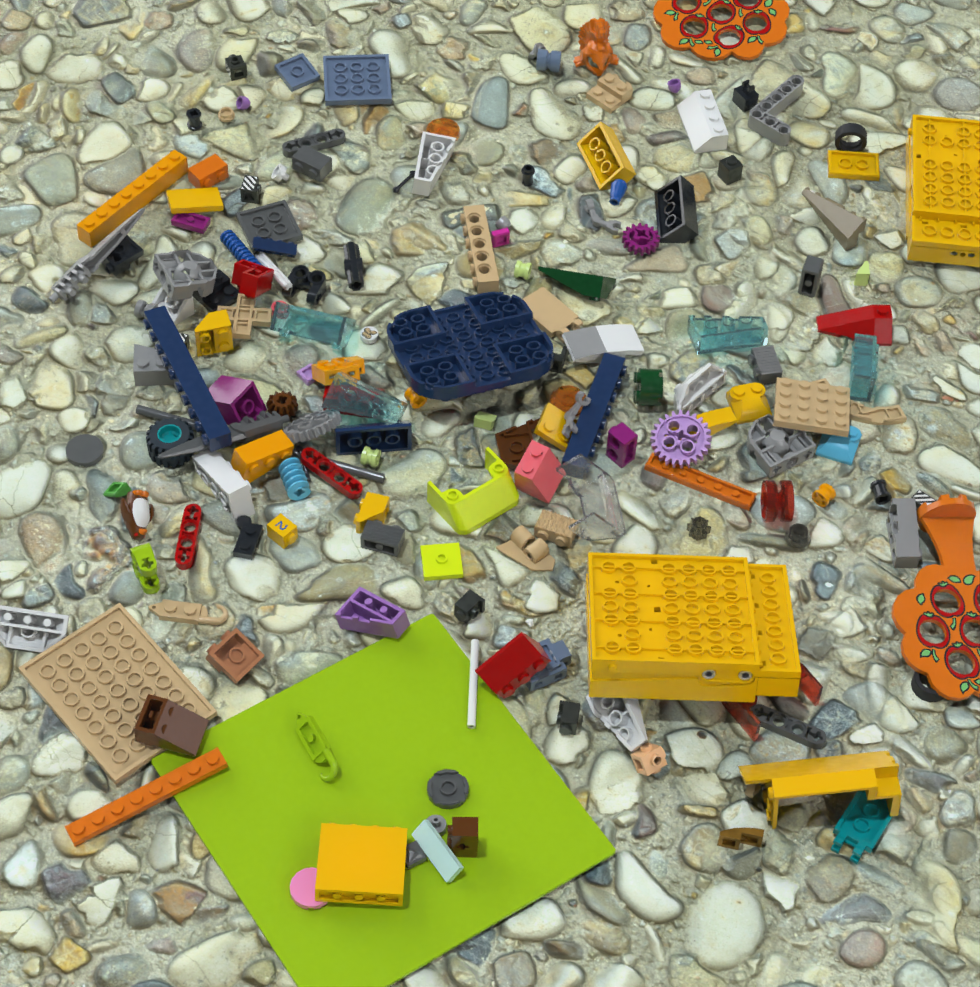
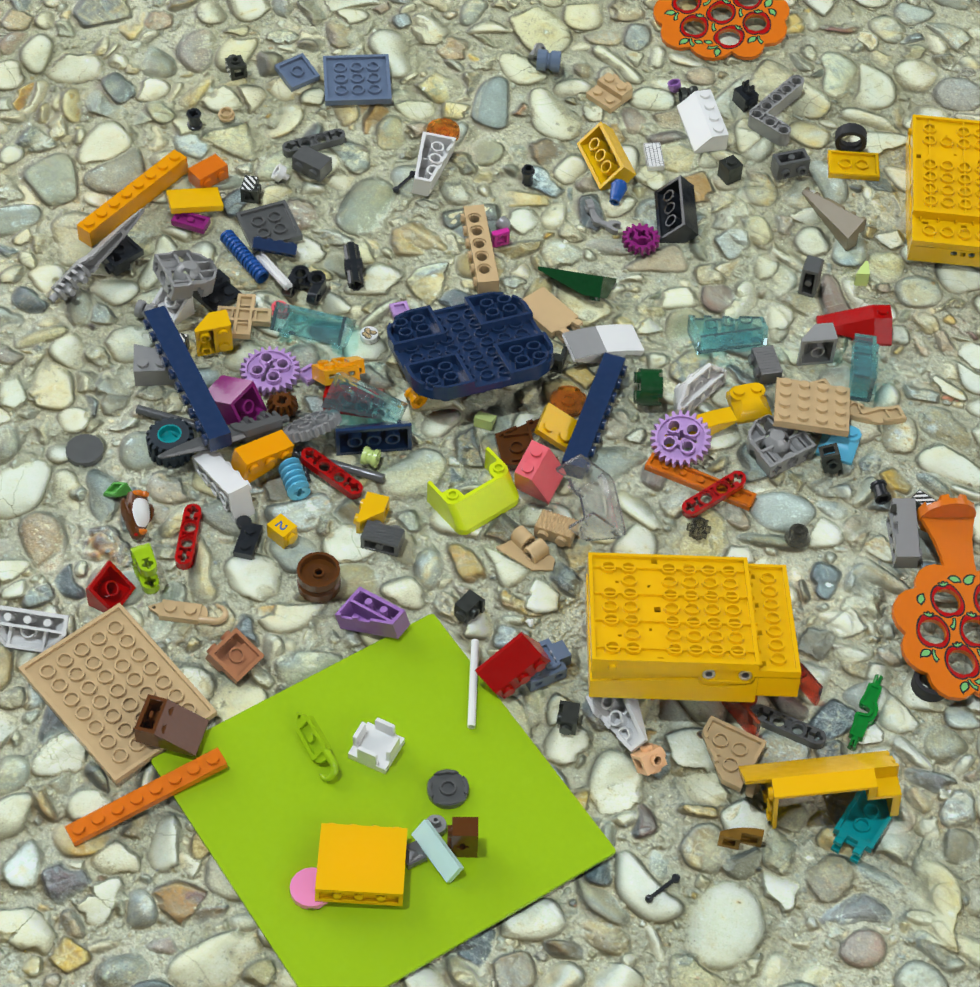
(108, 588): none -> red slope
(243, 103): medium lavender hinge -> none
(252, 278): red brick -> none
(271, 370): none -> lavender gear
(318, 577): none -> reddish brown wheel
(376, 745): none -> white panel
(398, 307): none -> lavender tile
(441, 561): neon yellow plate -> none
(522, 270): yellowish green wheel -> none
(569, 416): light grey piece -> none
(596, 46): orange piece -> none
(621, 444): magenta brick -> none
(653, 156): none -> white tile
(675, 879): none -> black hinge
(685, 92): none -> pearl dark grey wheel
(713, 494): none -> red beam
(729, 749): none -> tan plate
(777, 501): clear red wheel -> none
(790, 164): none -> dark grey brick
(818, 345): none -> light grey slope
(823, 495): light orange wheel -> none
(830, 462): none -> pearl dark grey brick
(864, 720): none -> green piece

